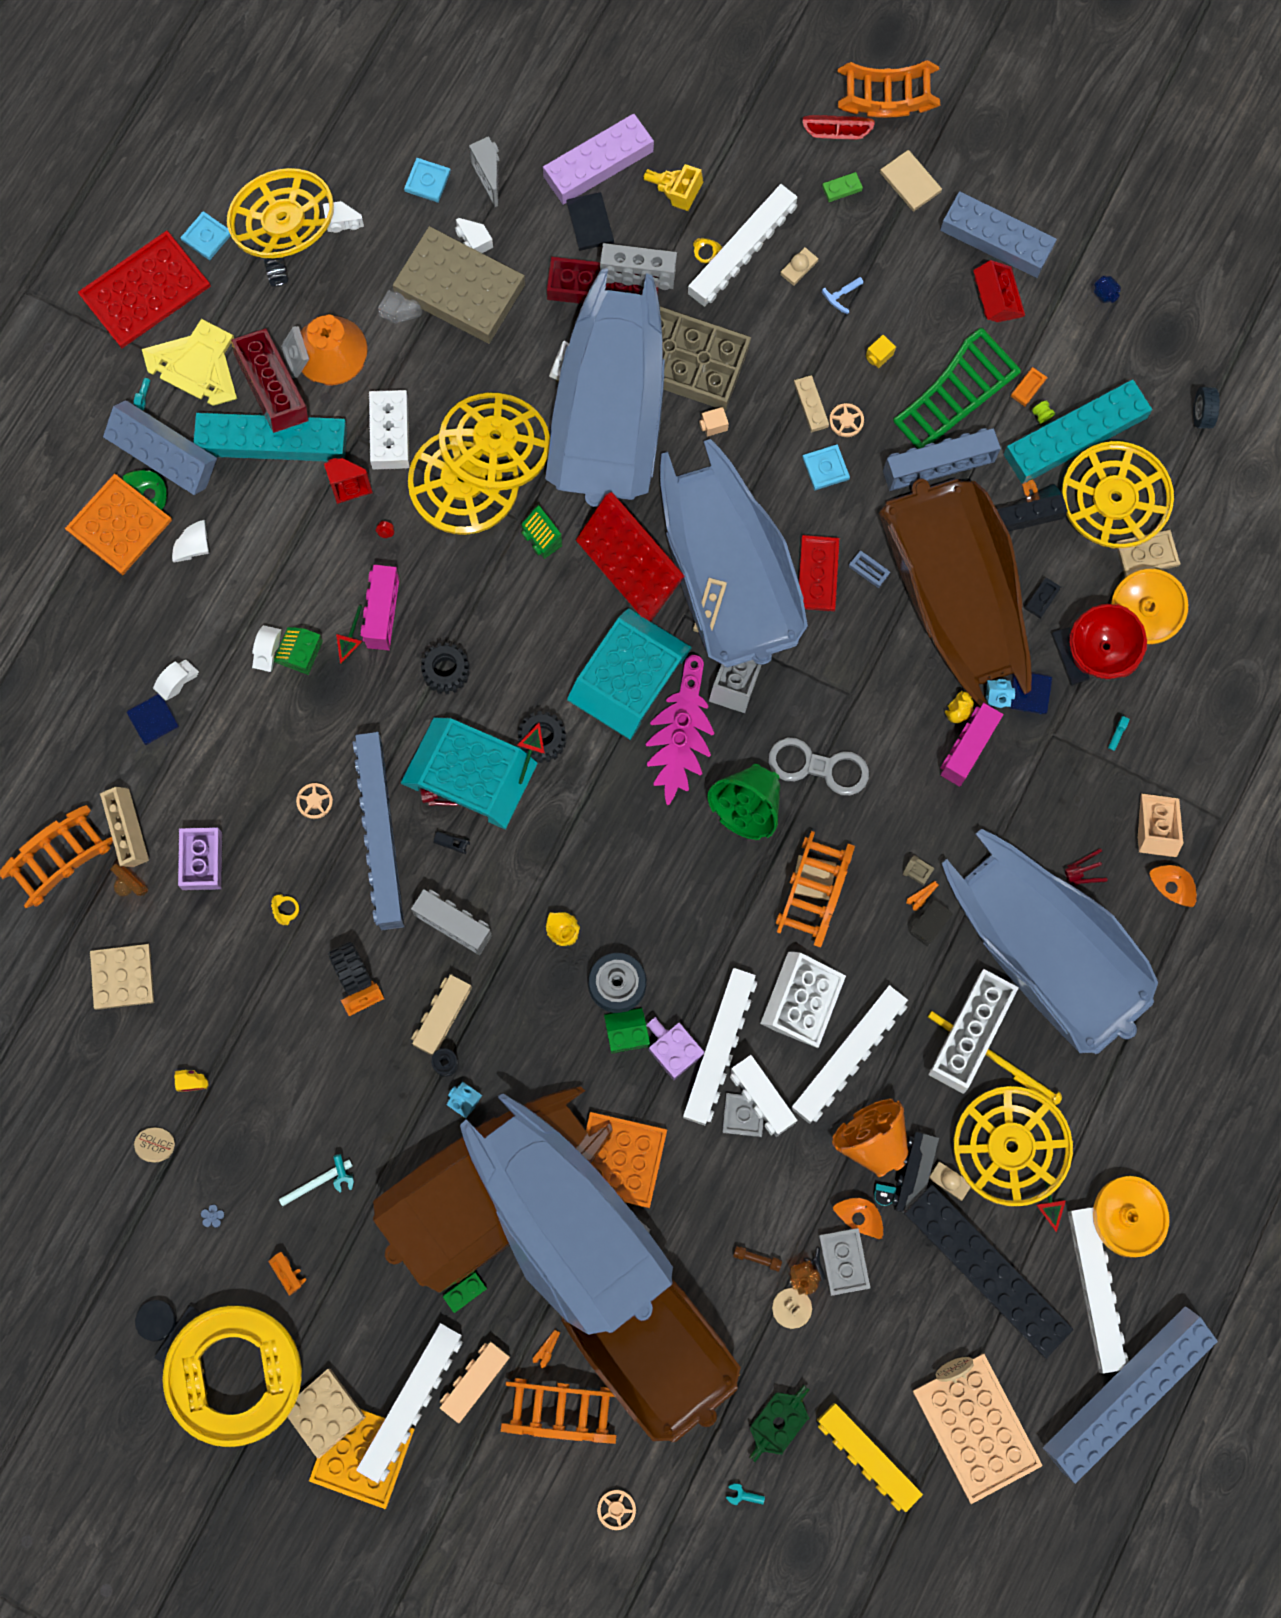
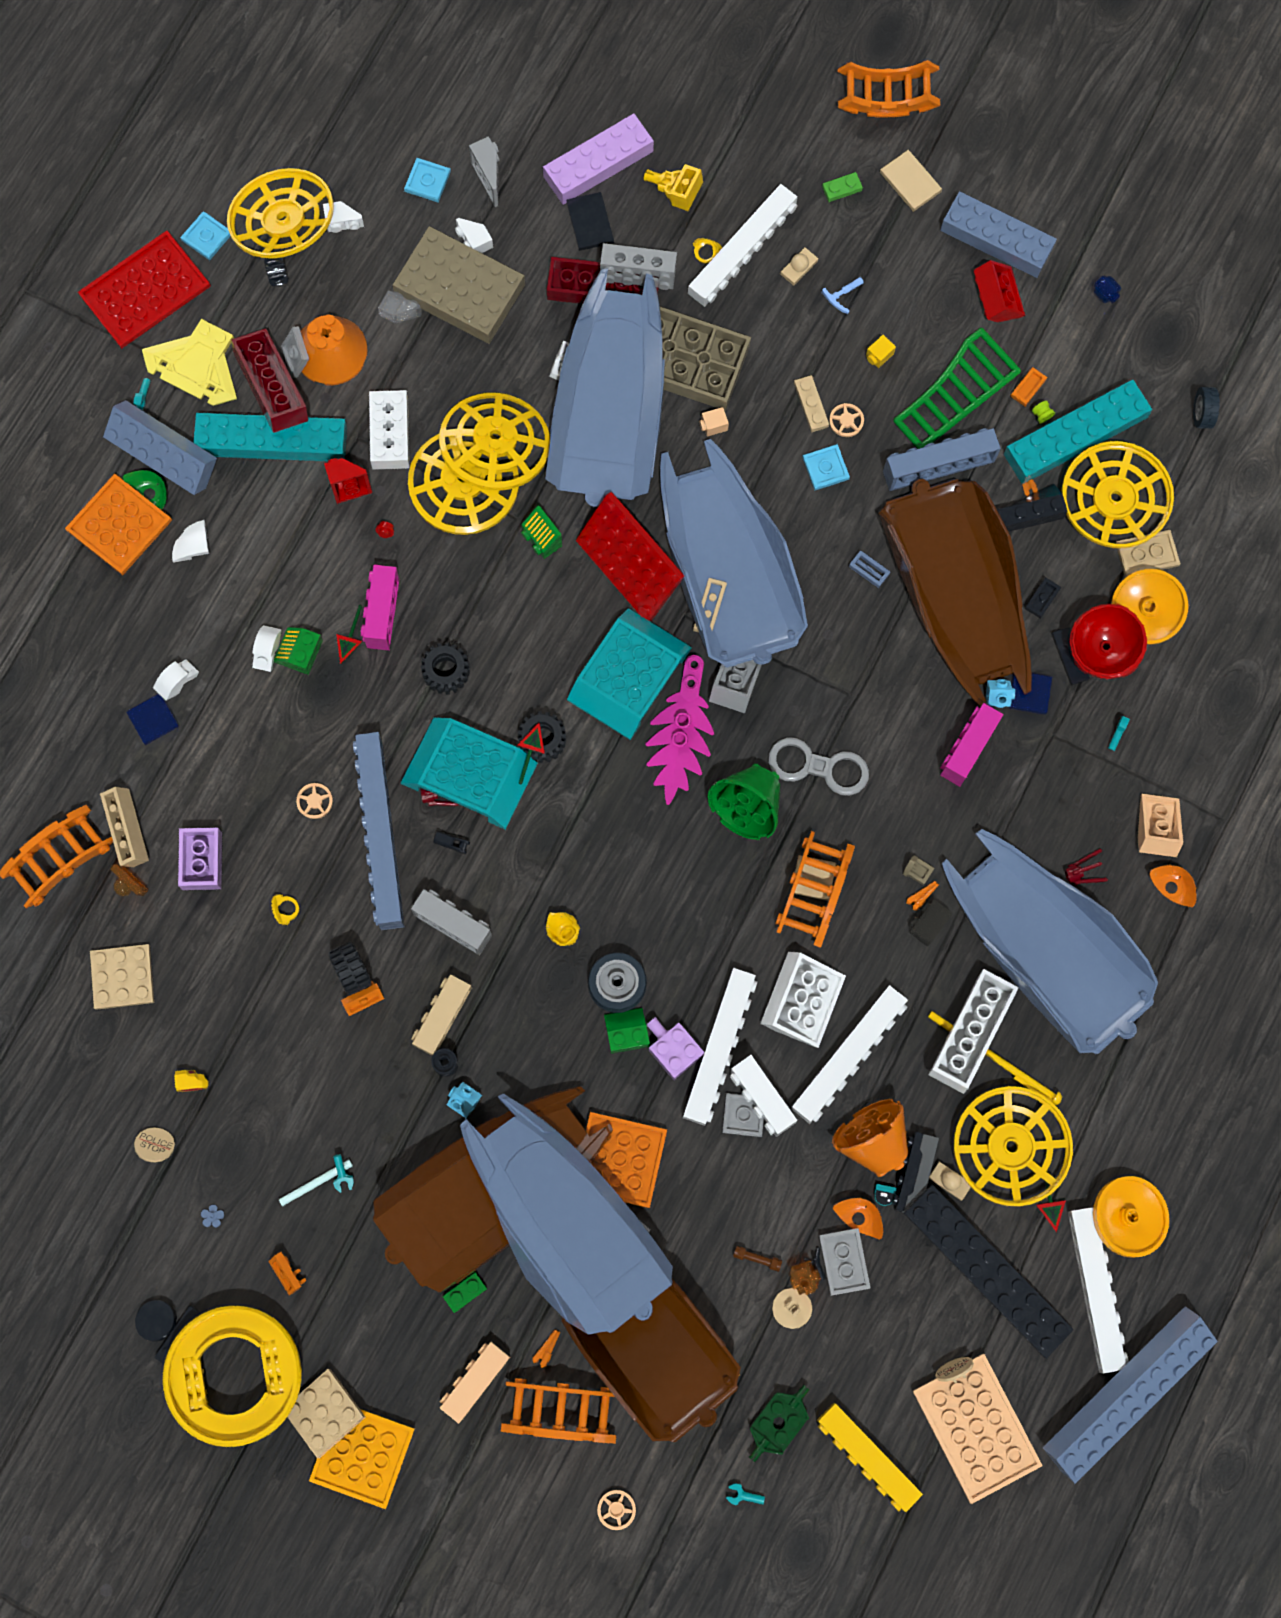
(409, 1403): white brick -> none
(819, 572): red plate -> none
(838, 126): red brick -> none
(960, 708): yellow hair -> none

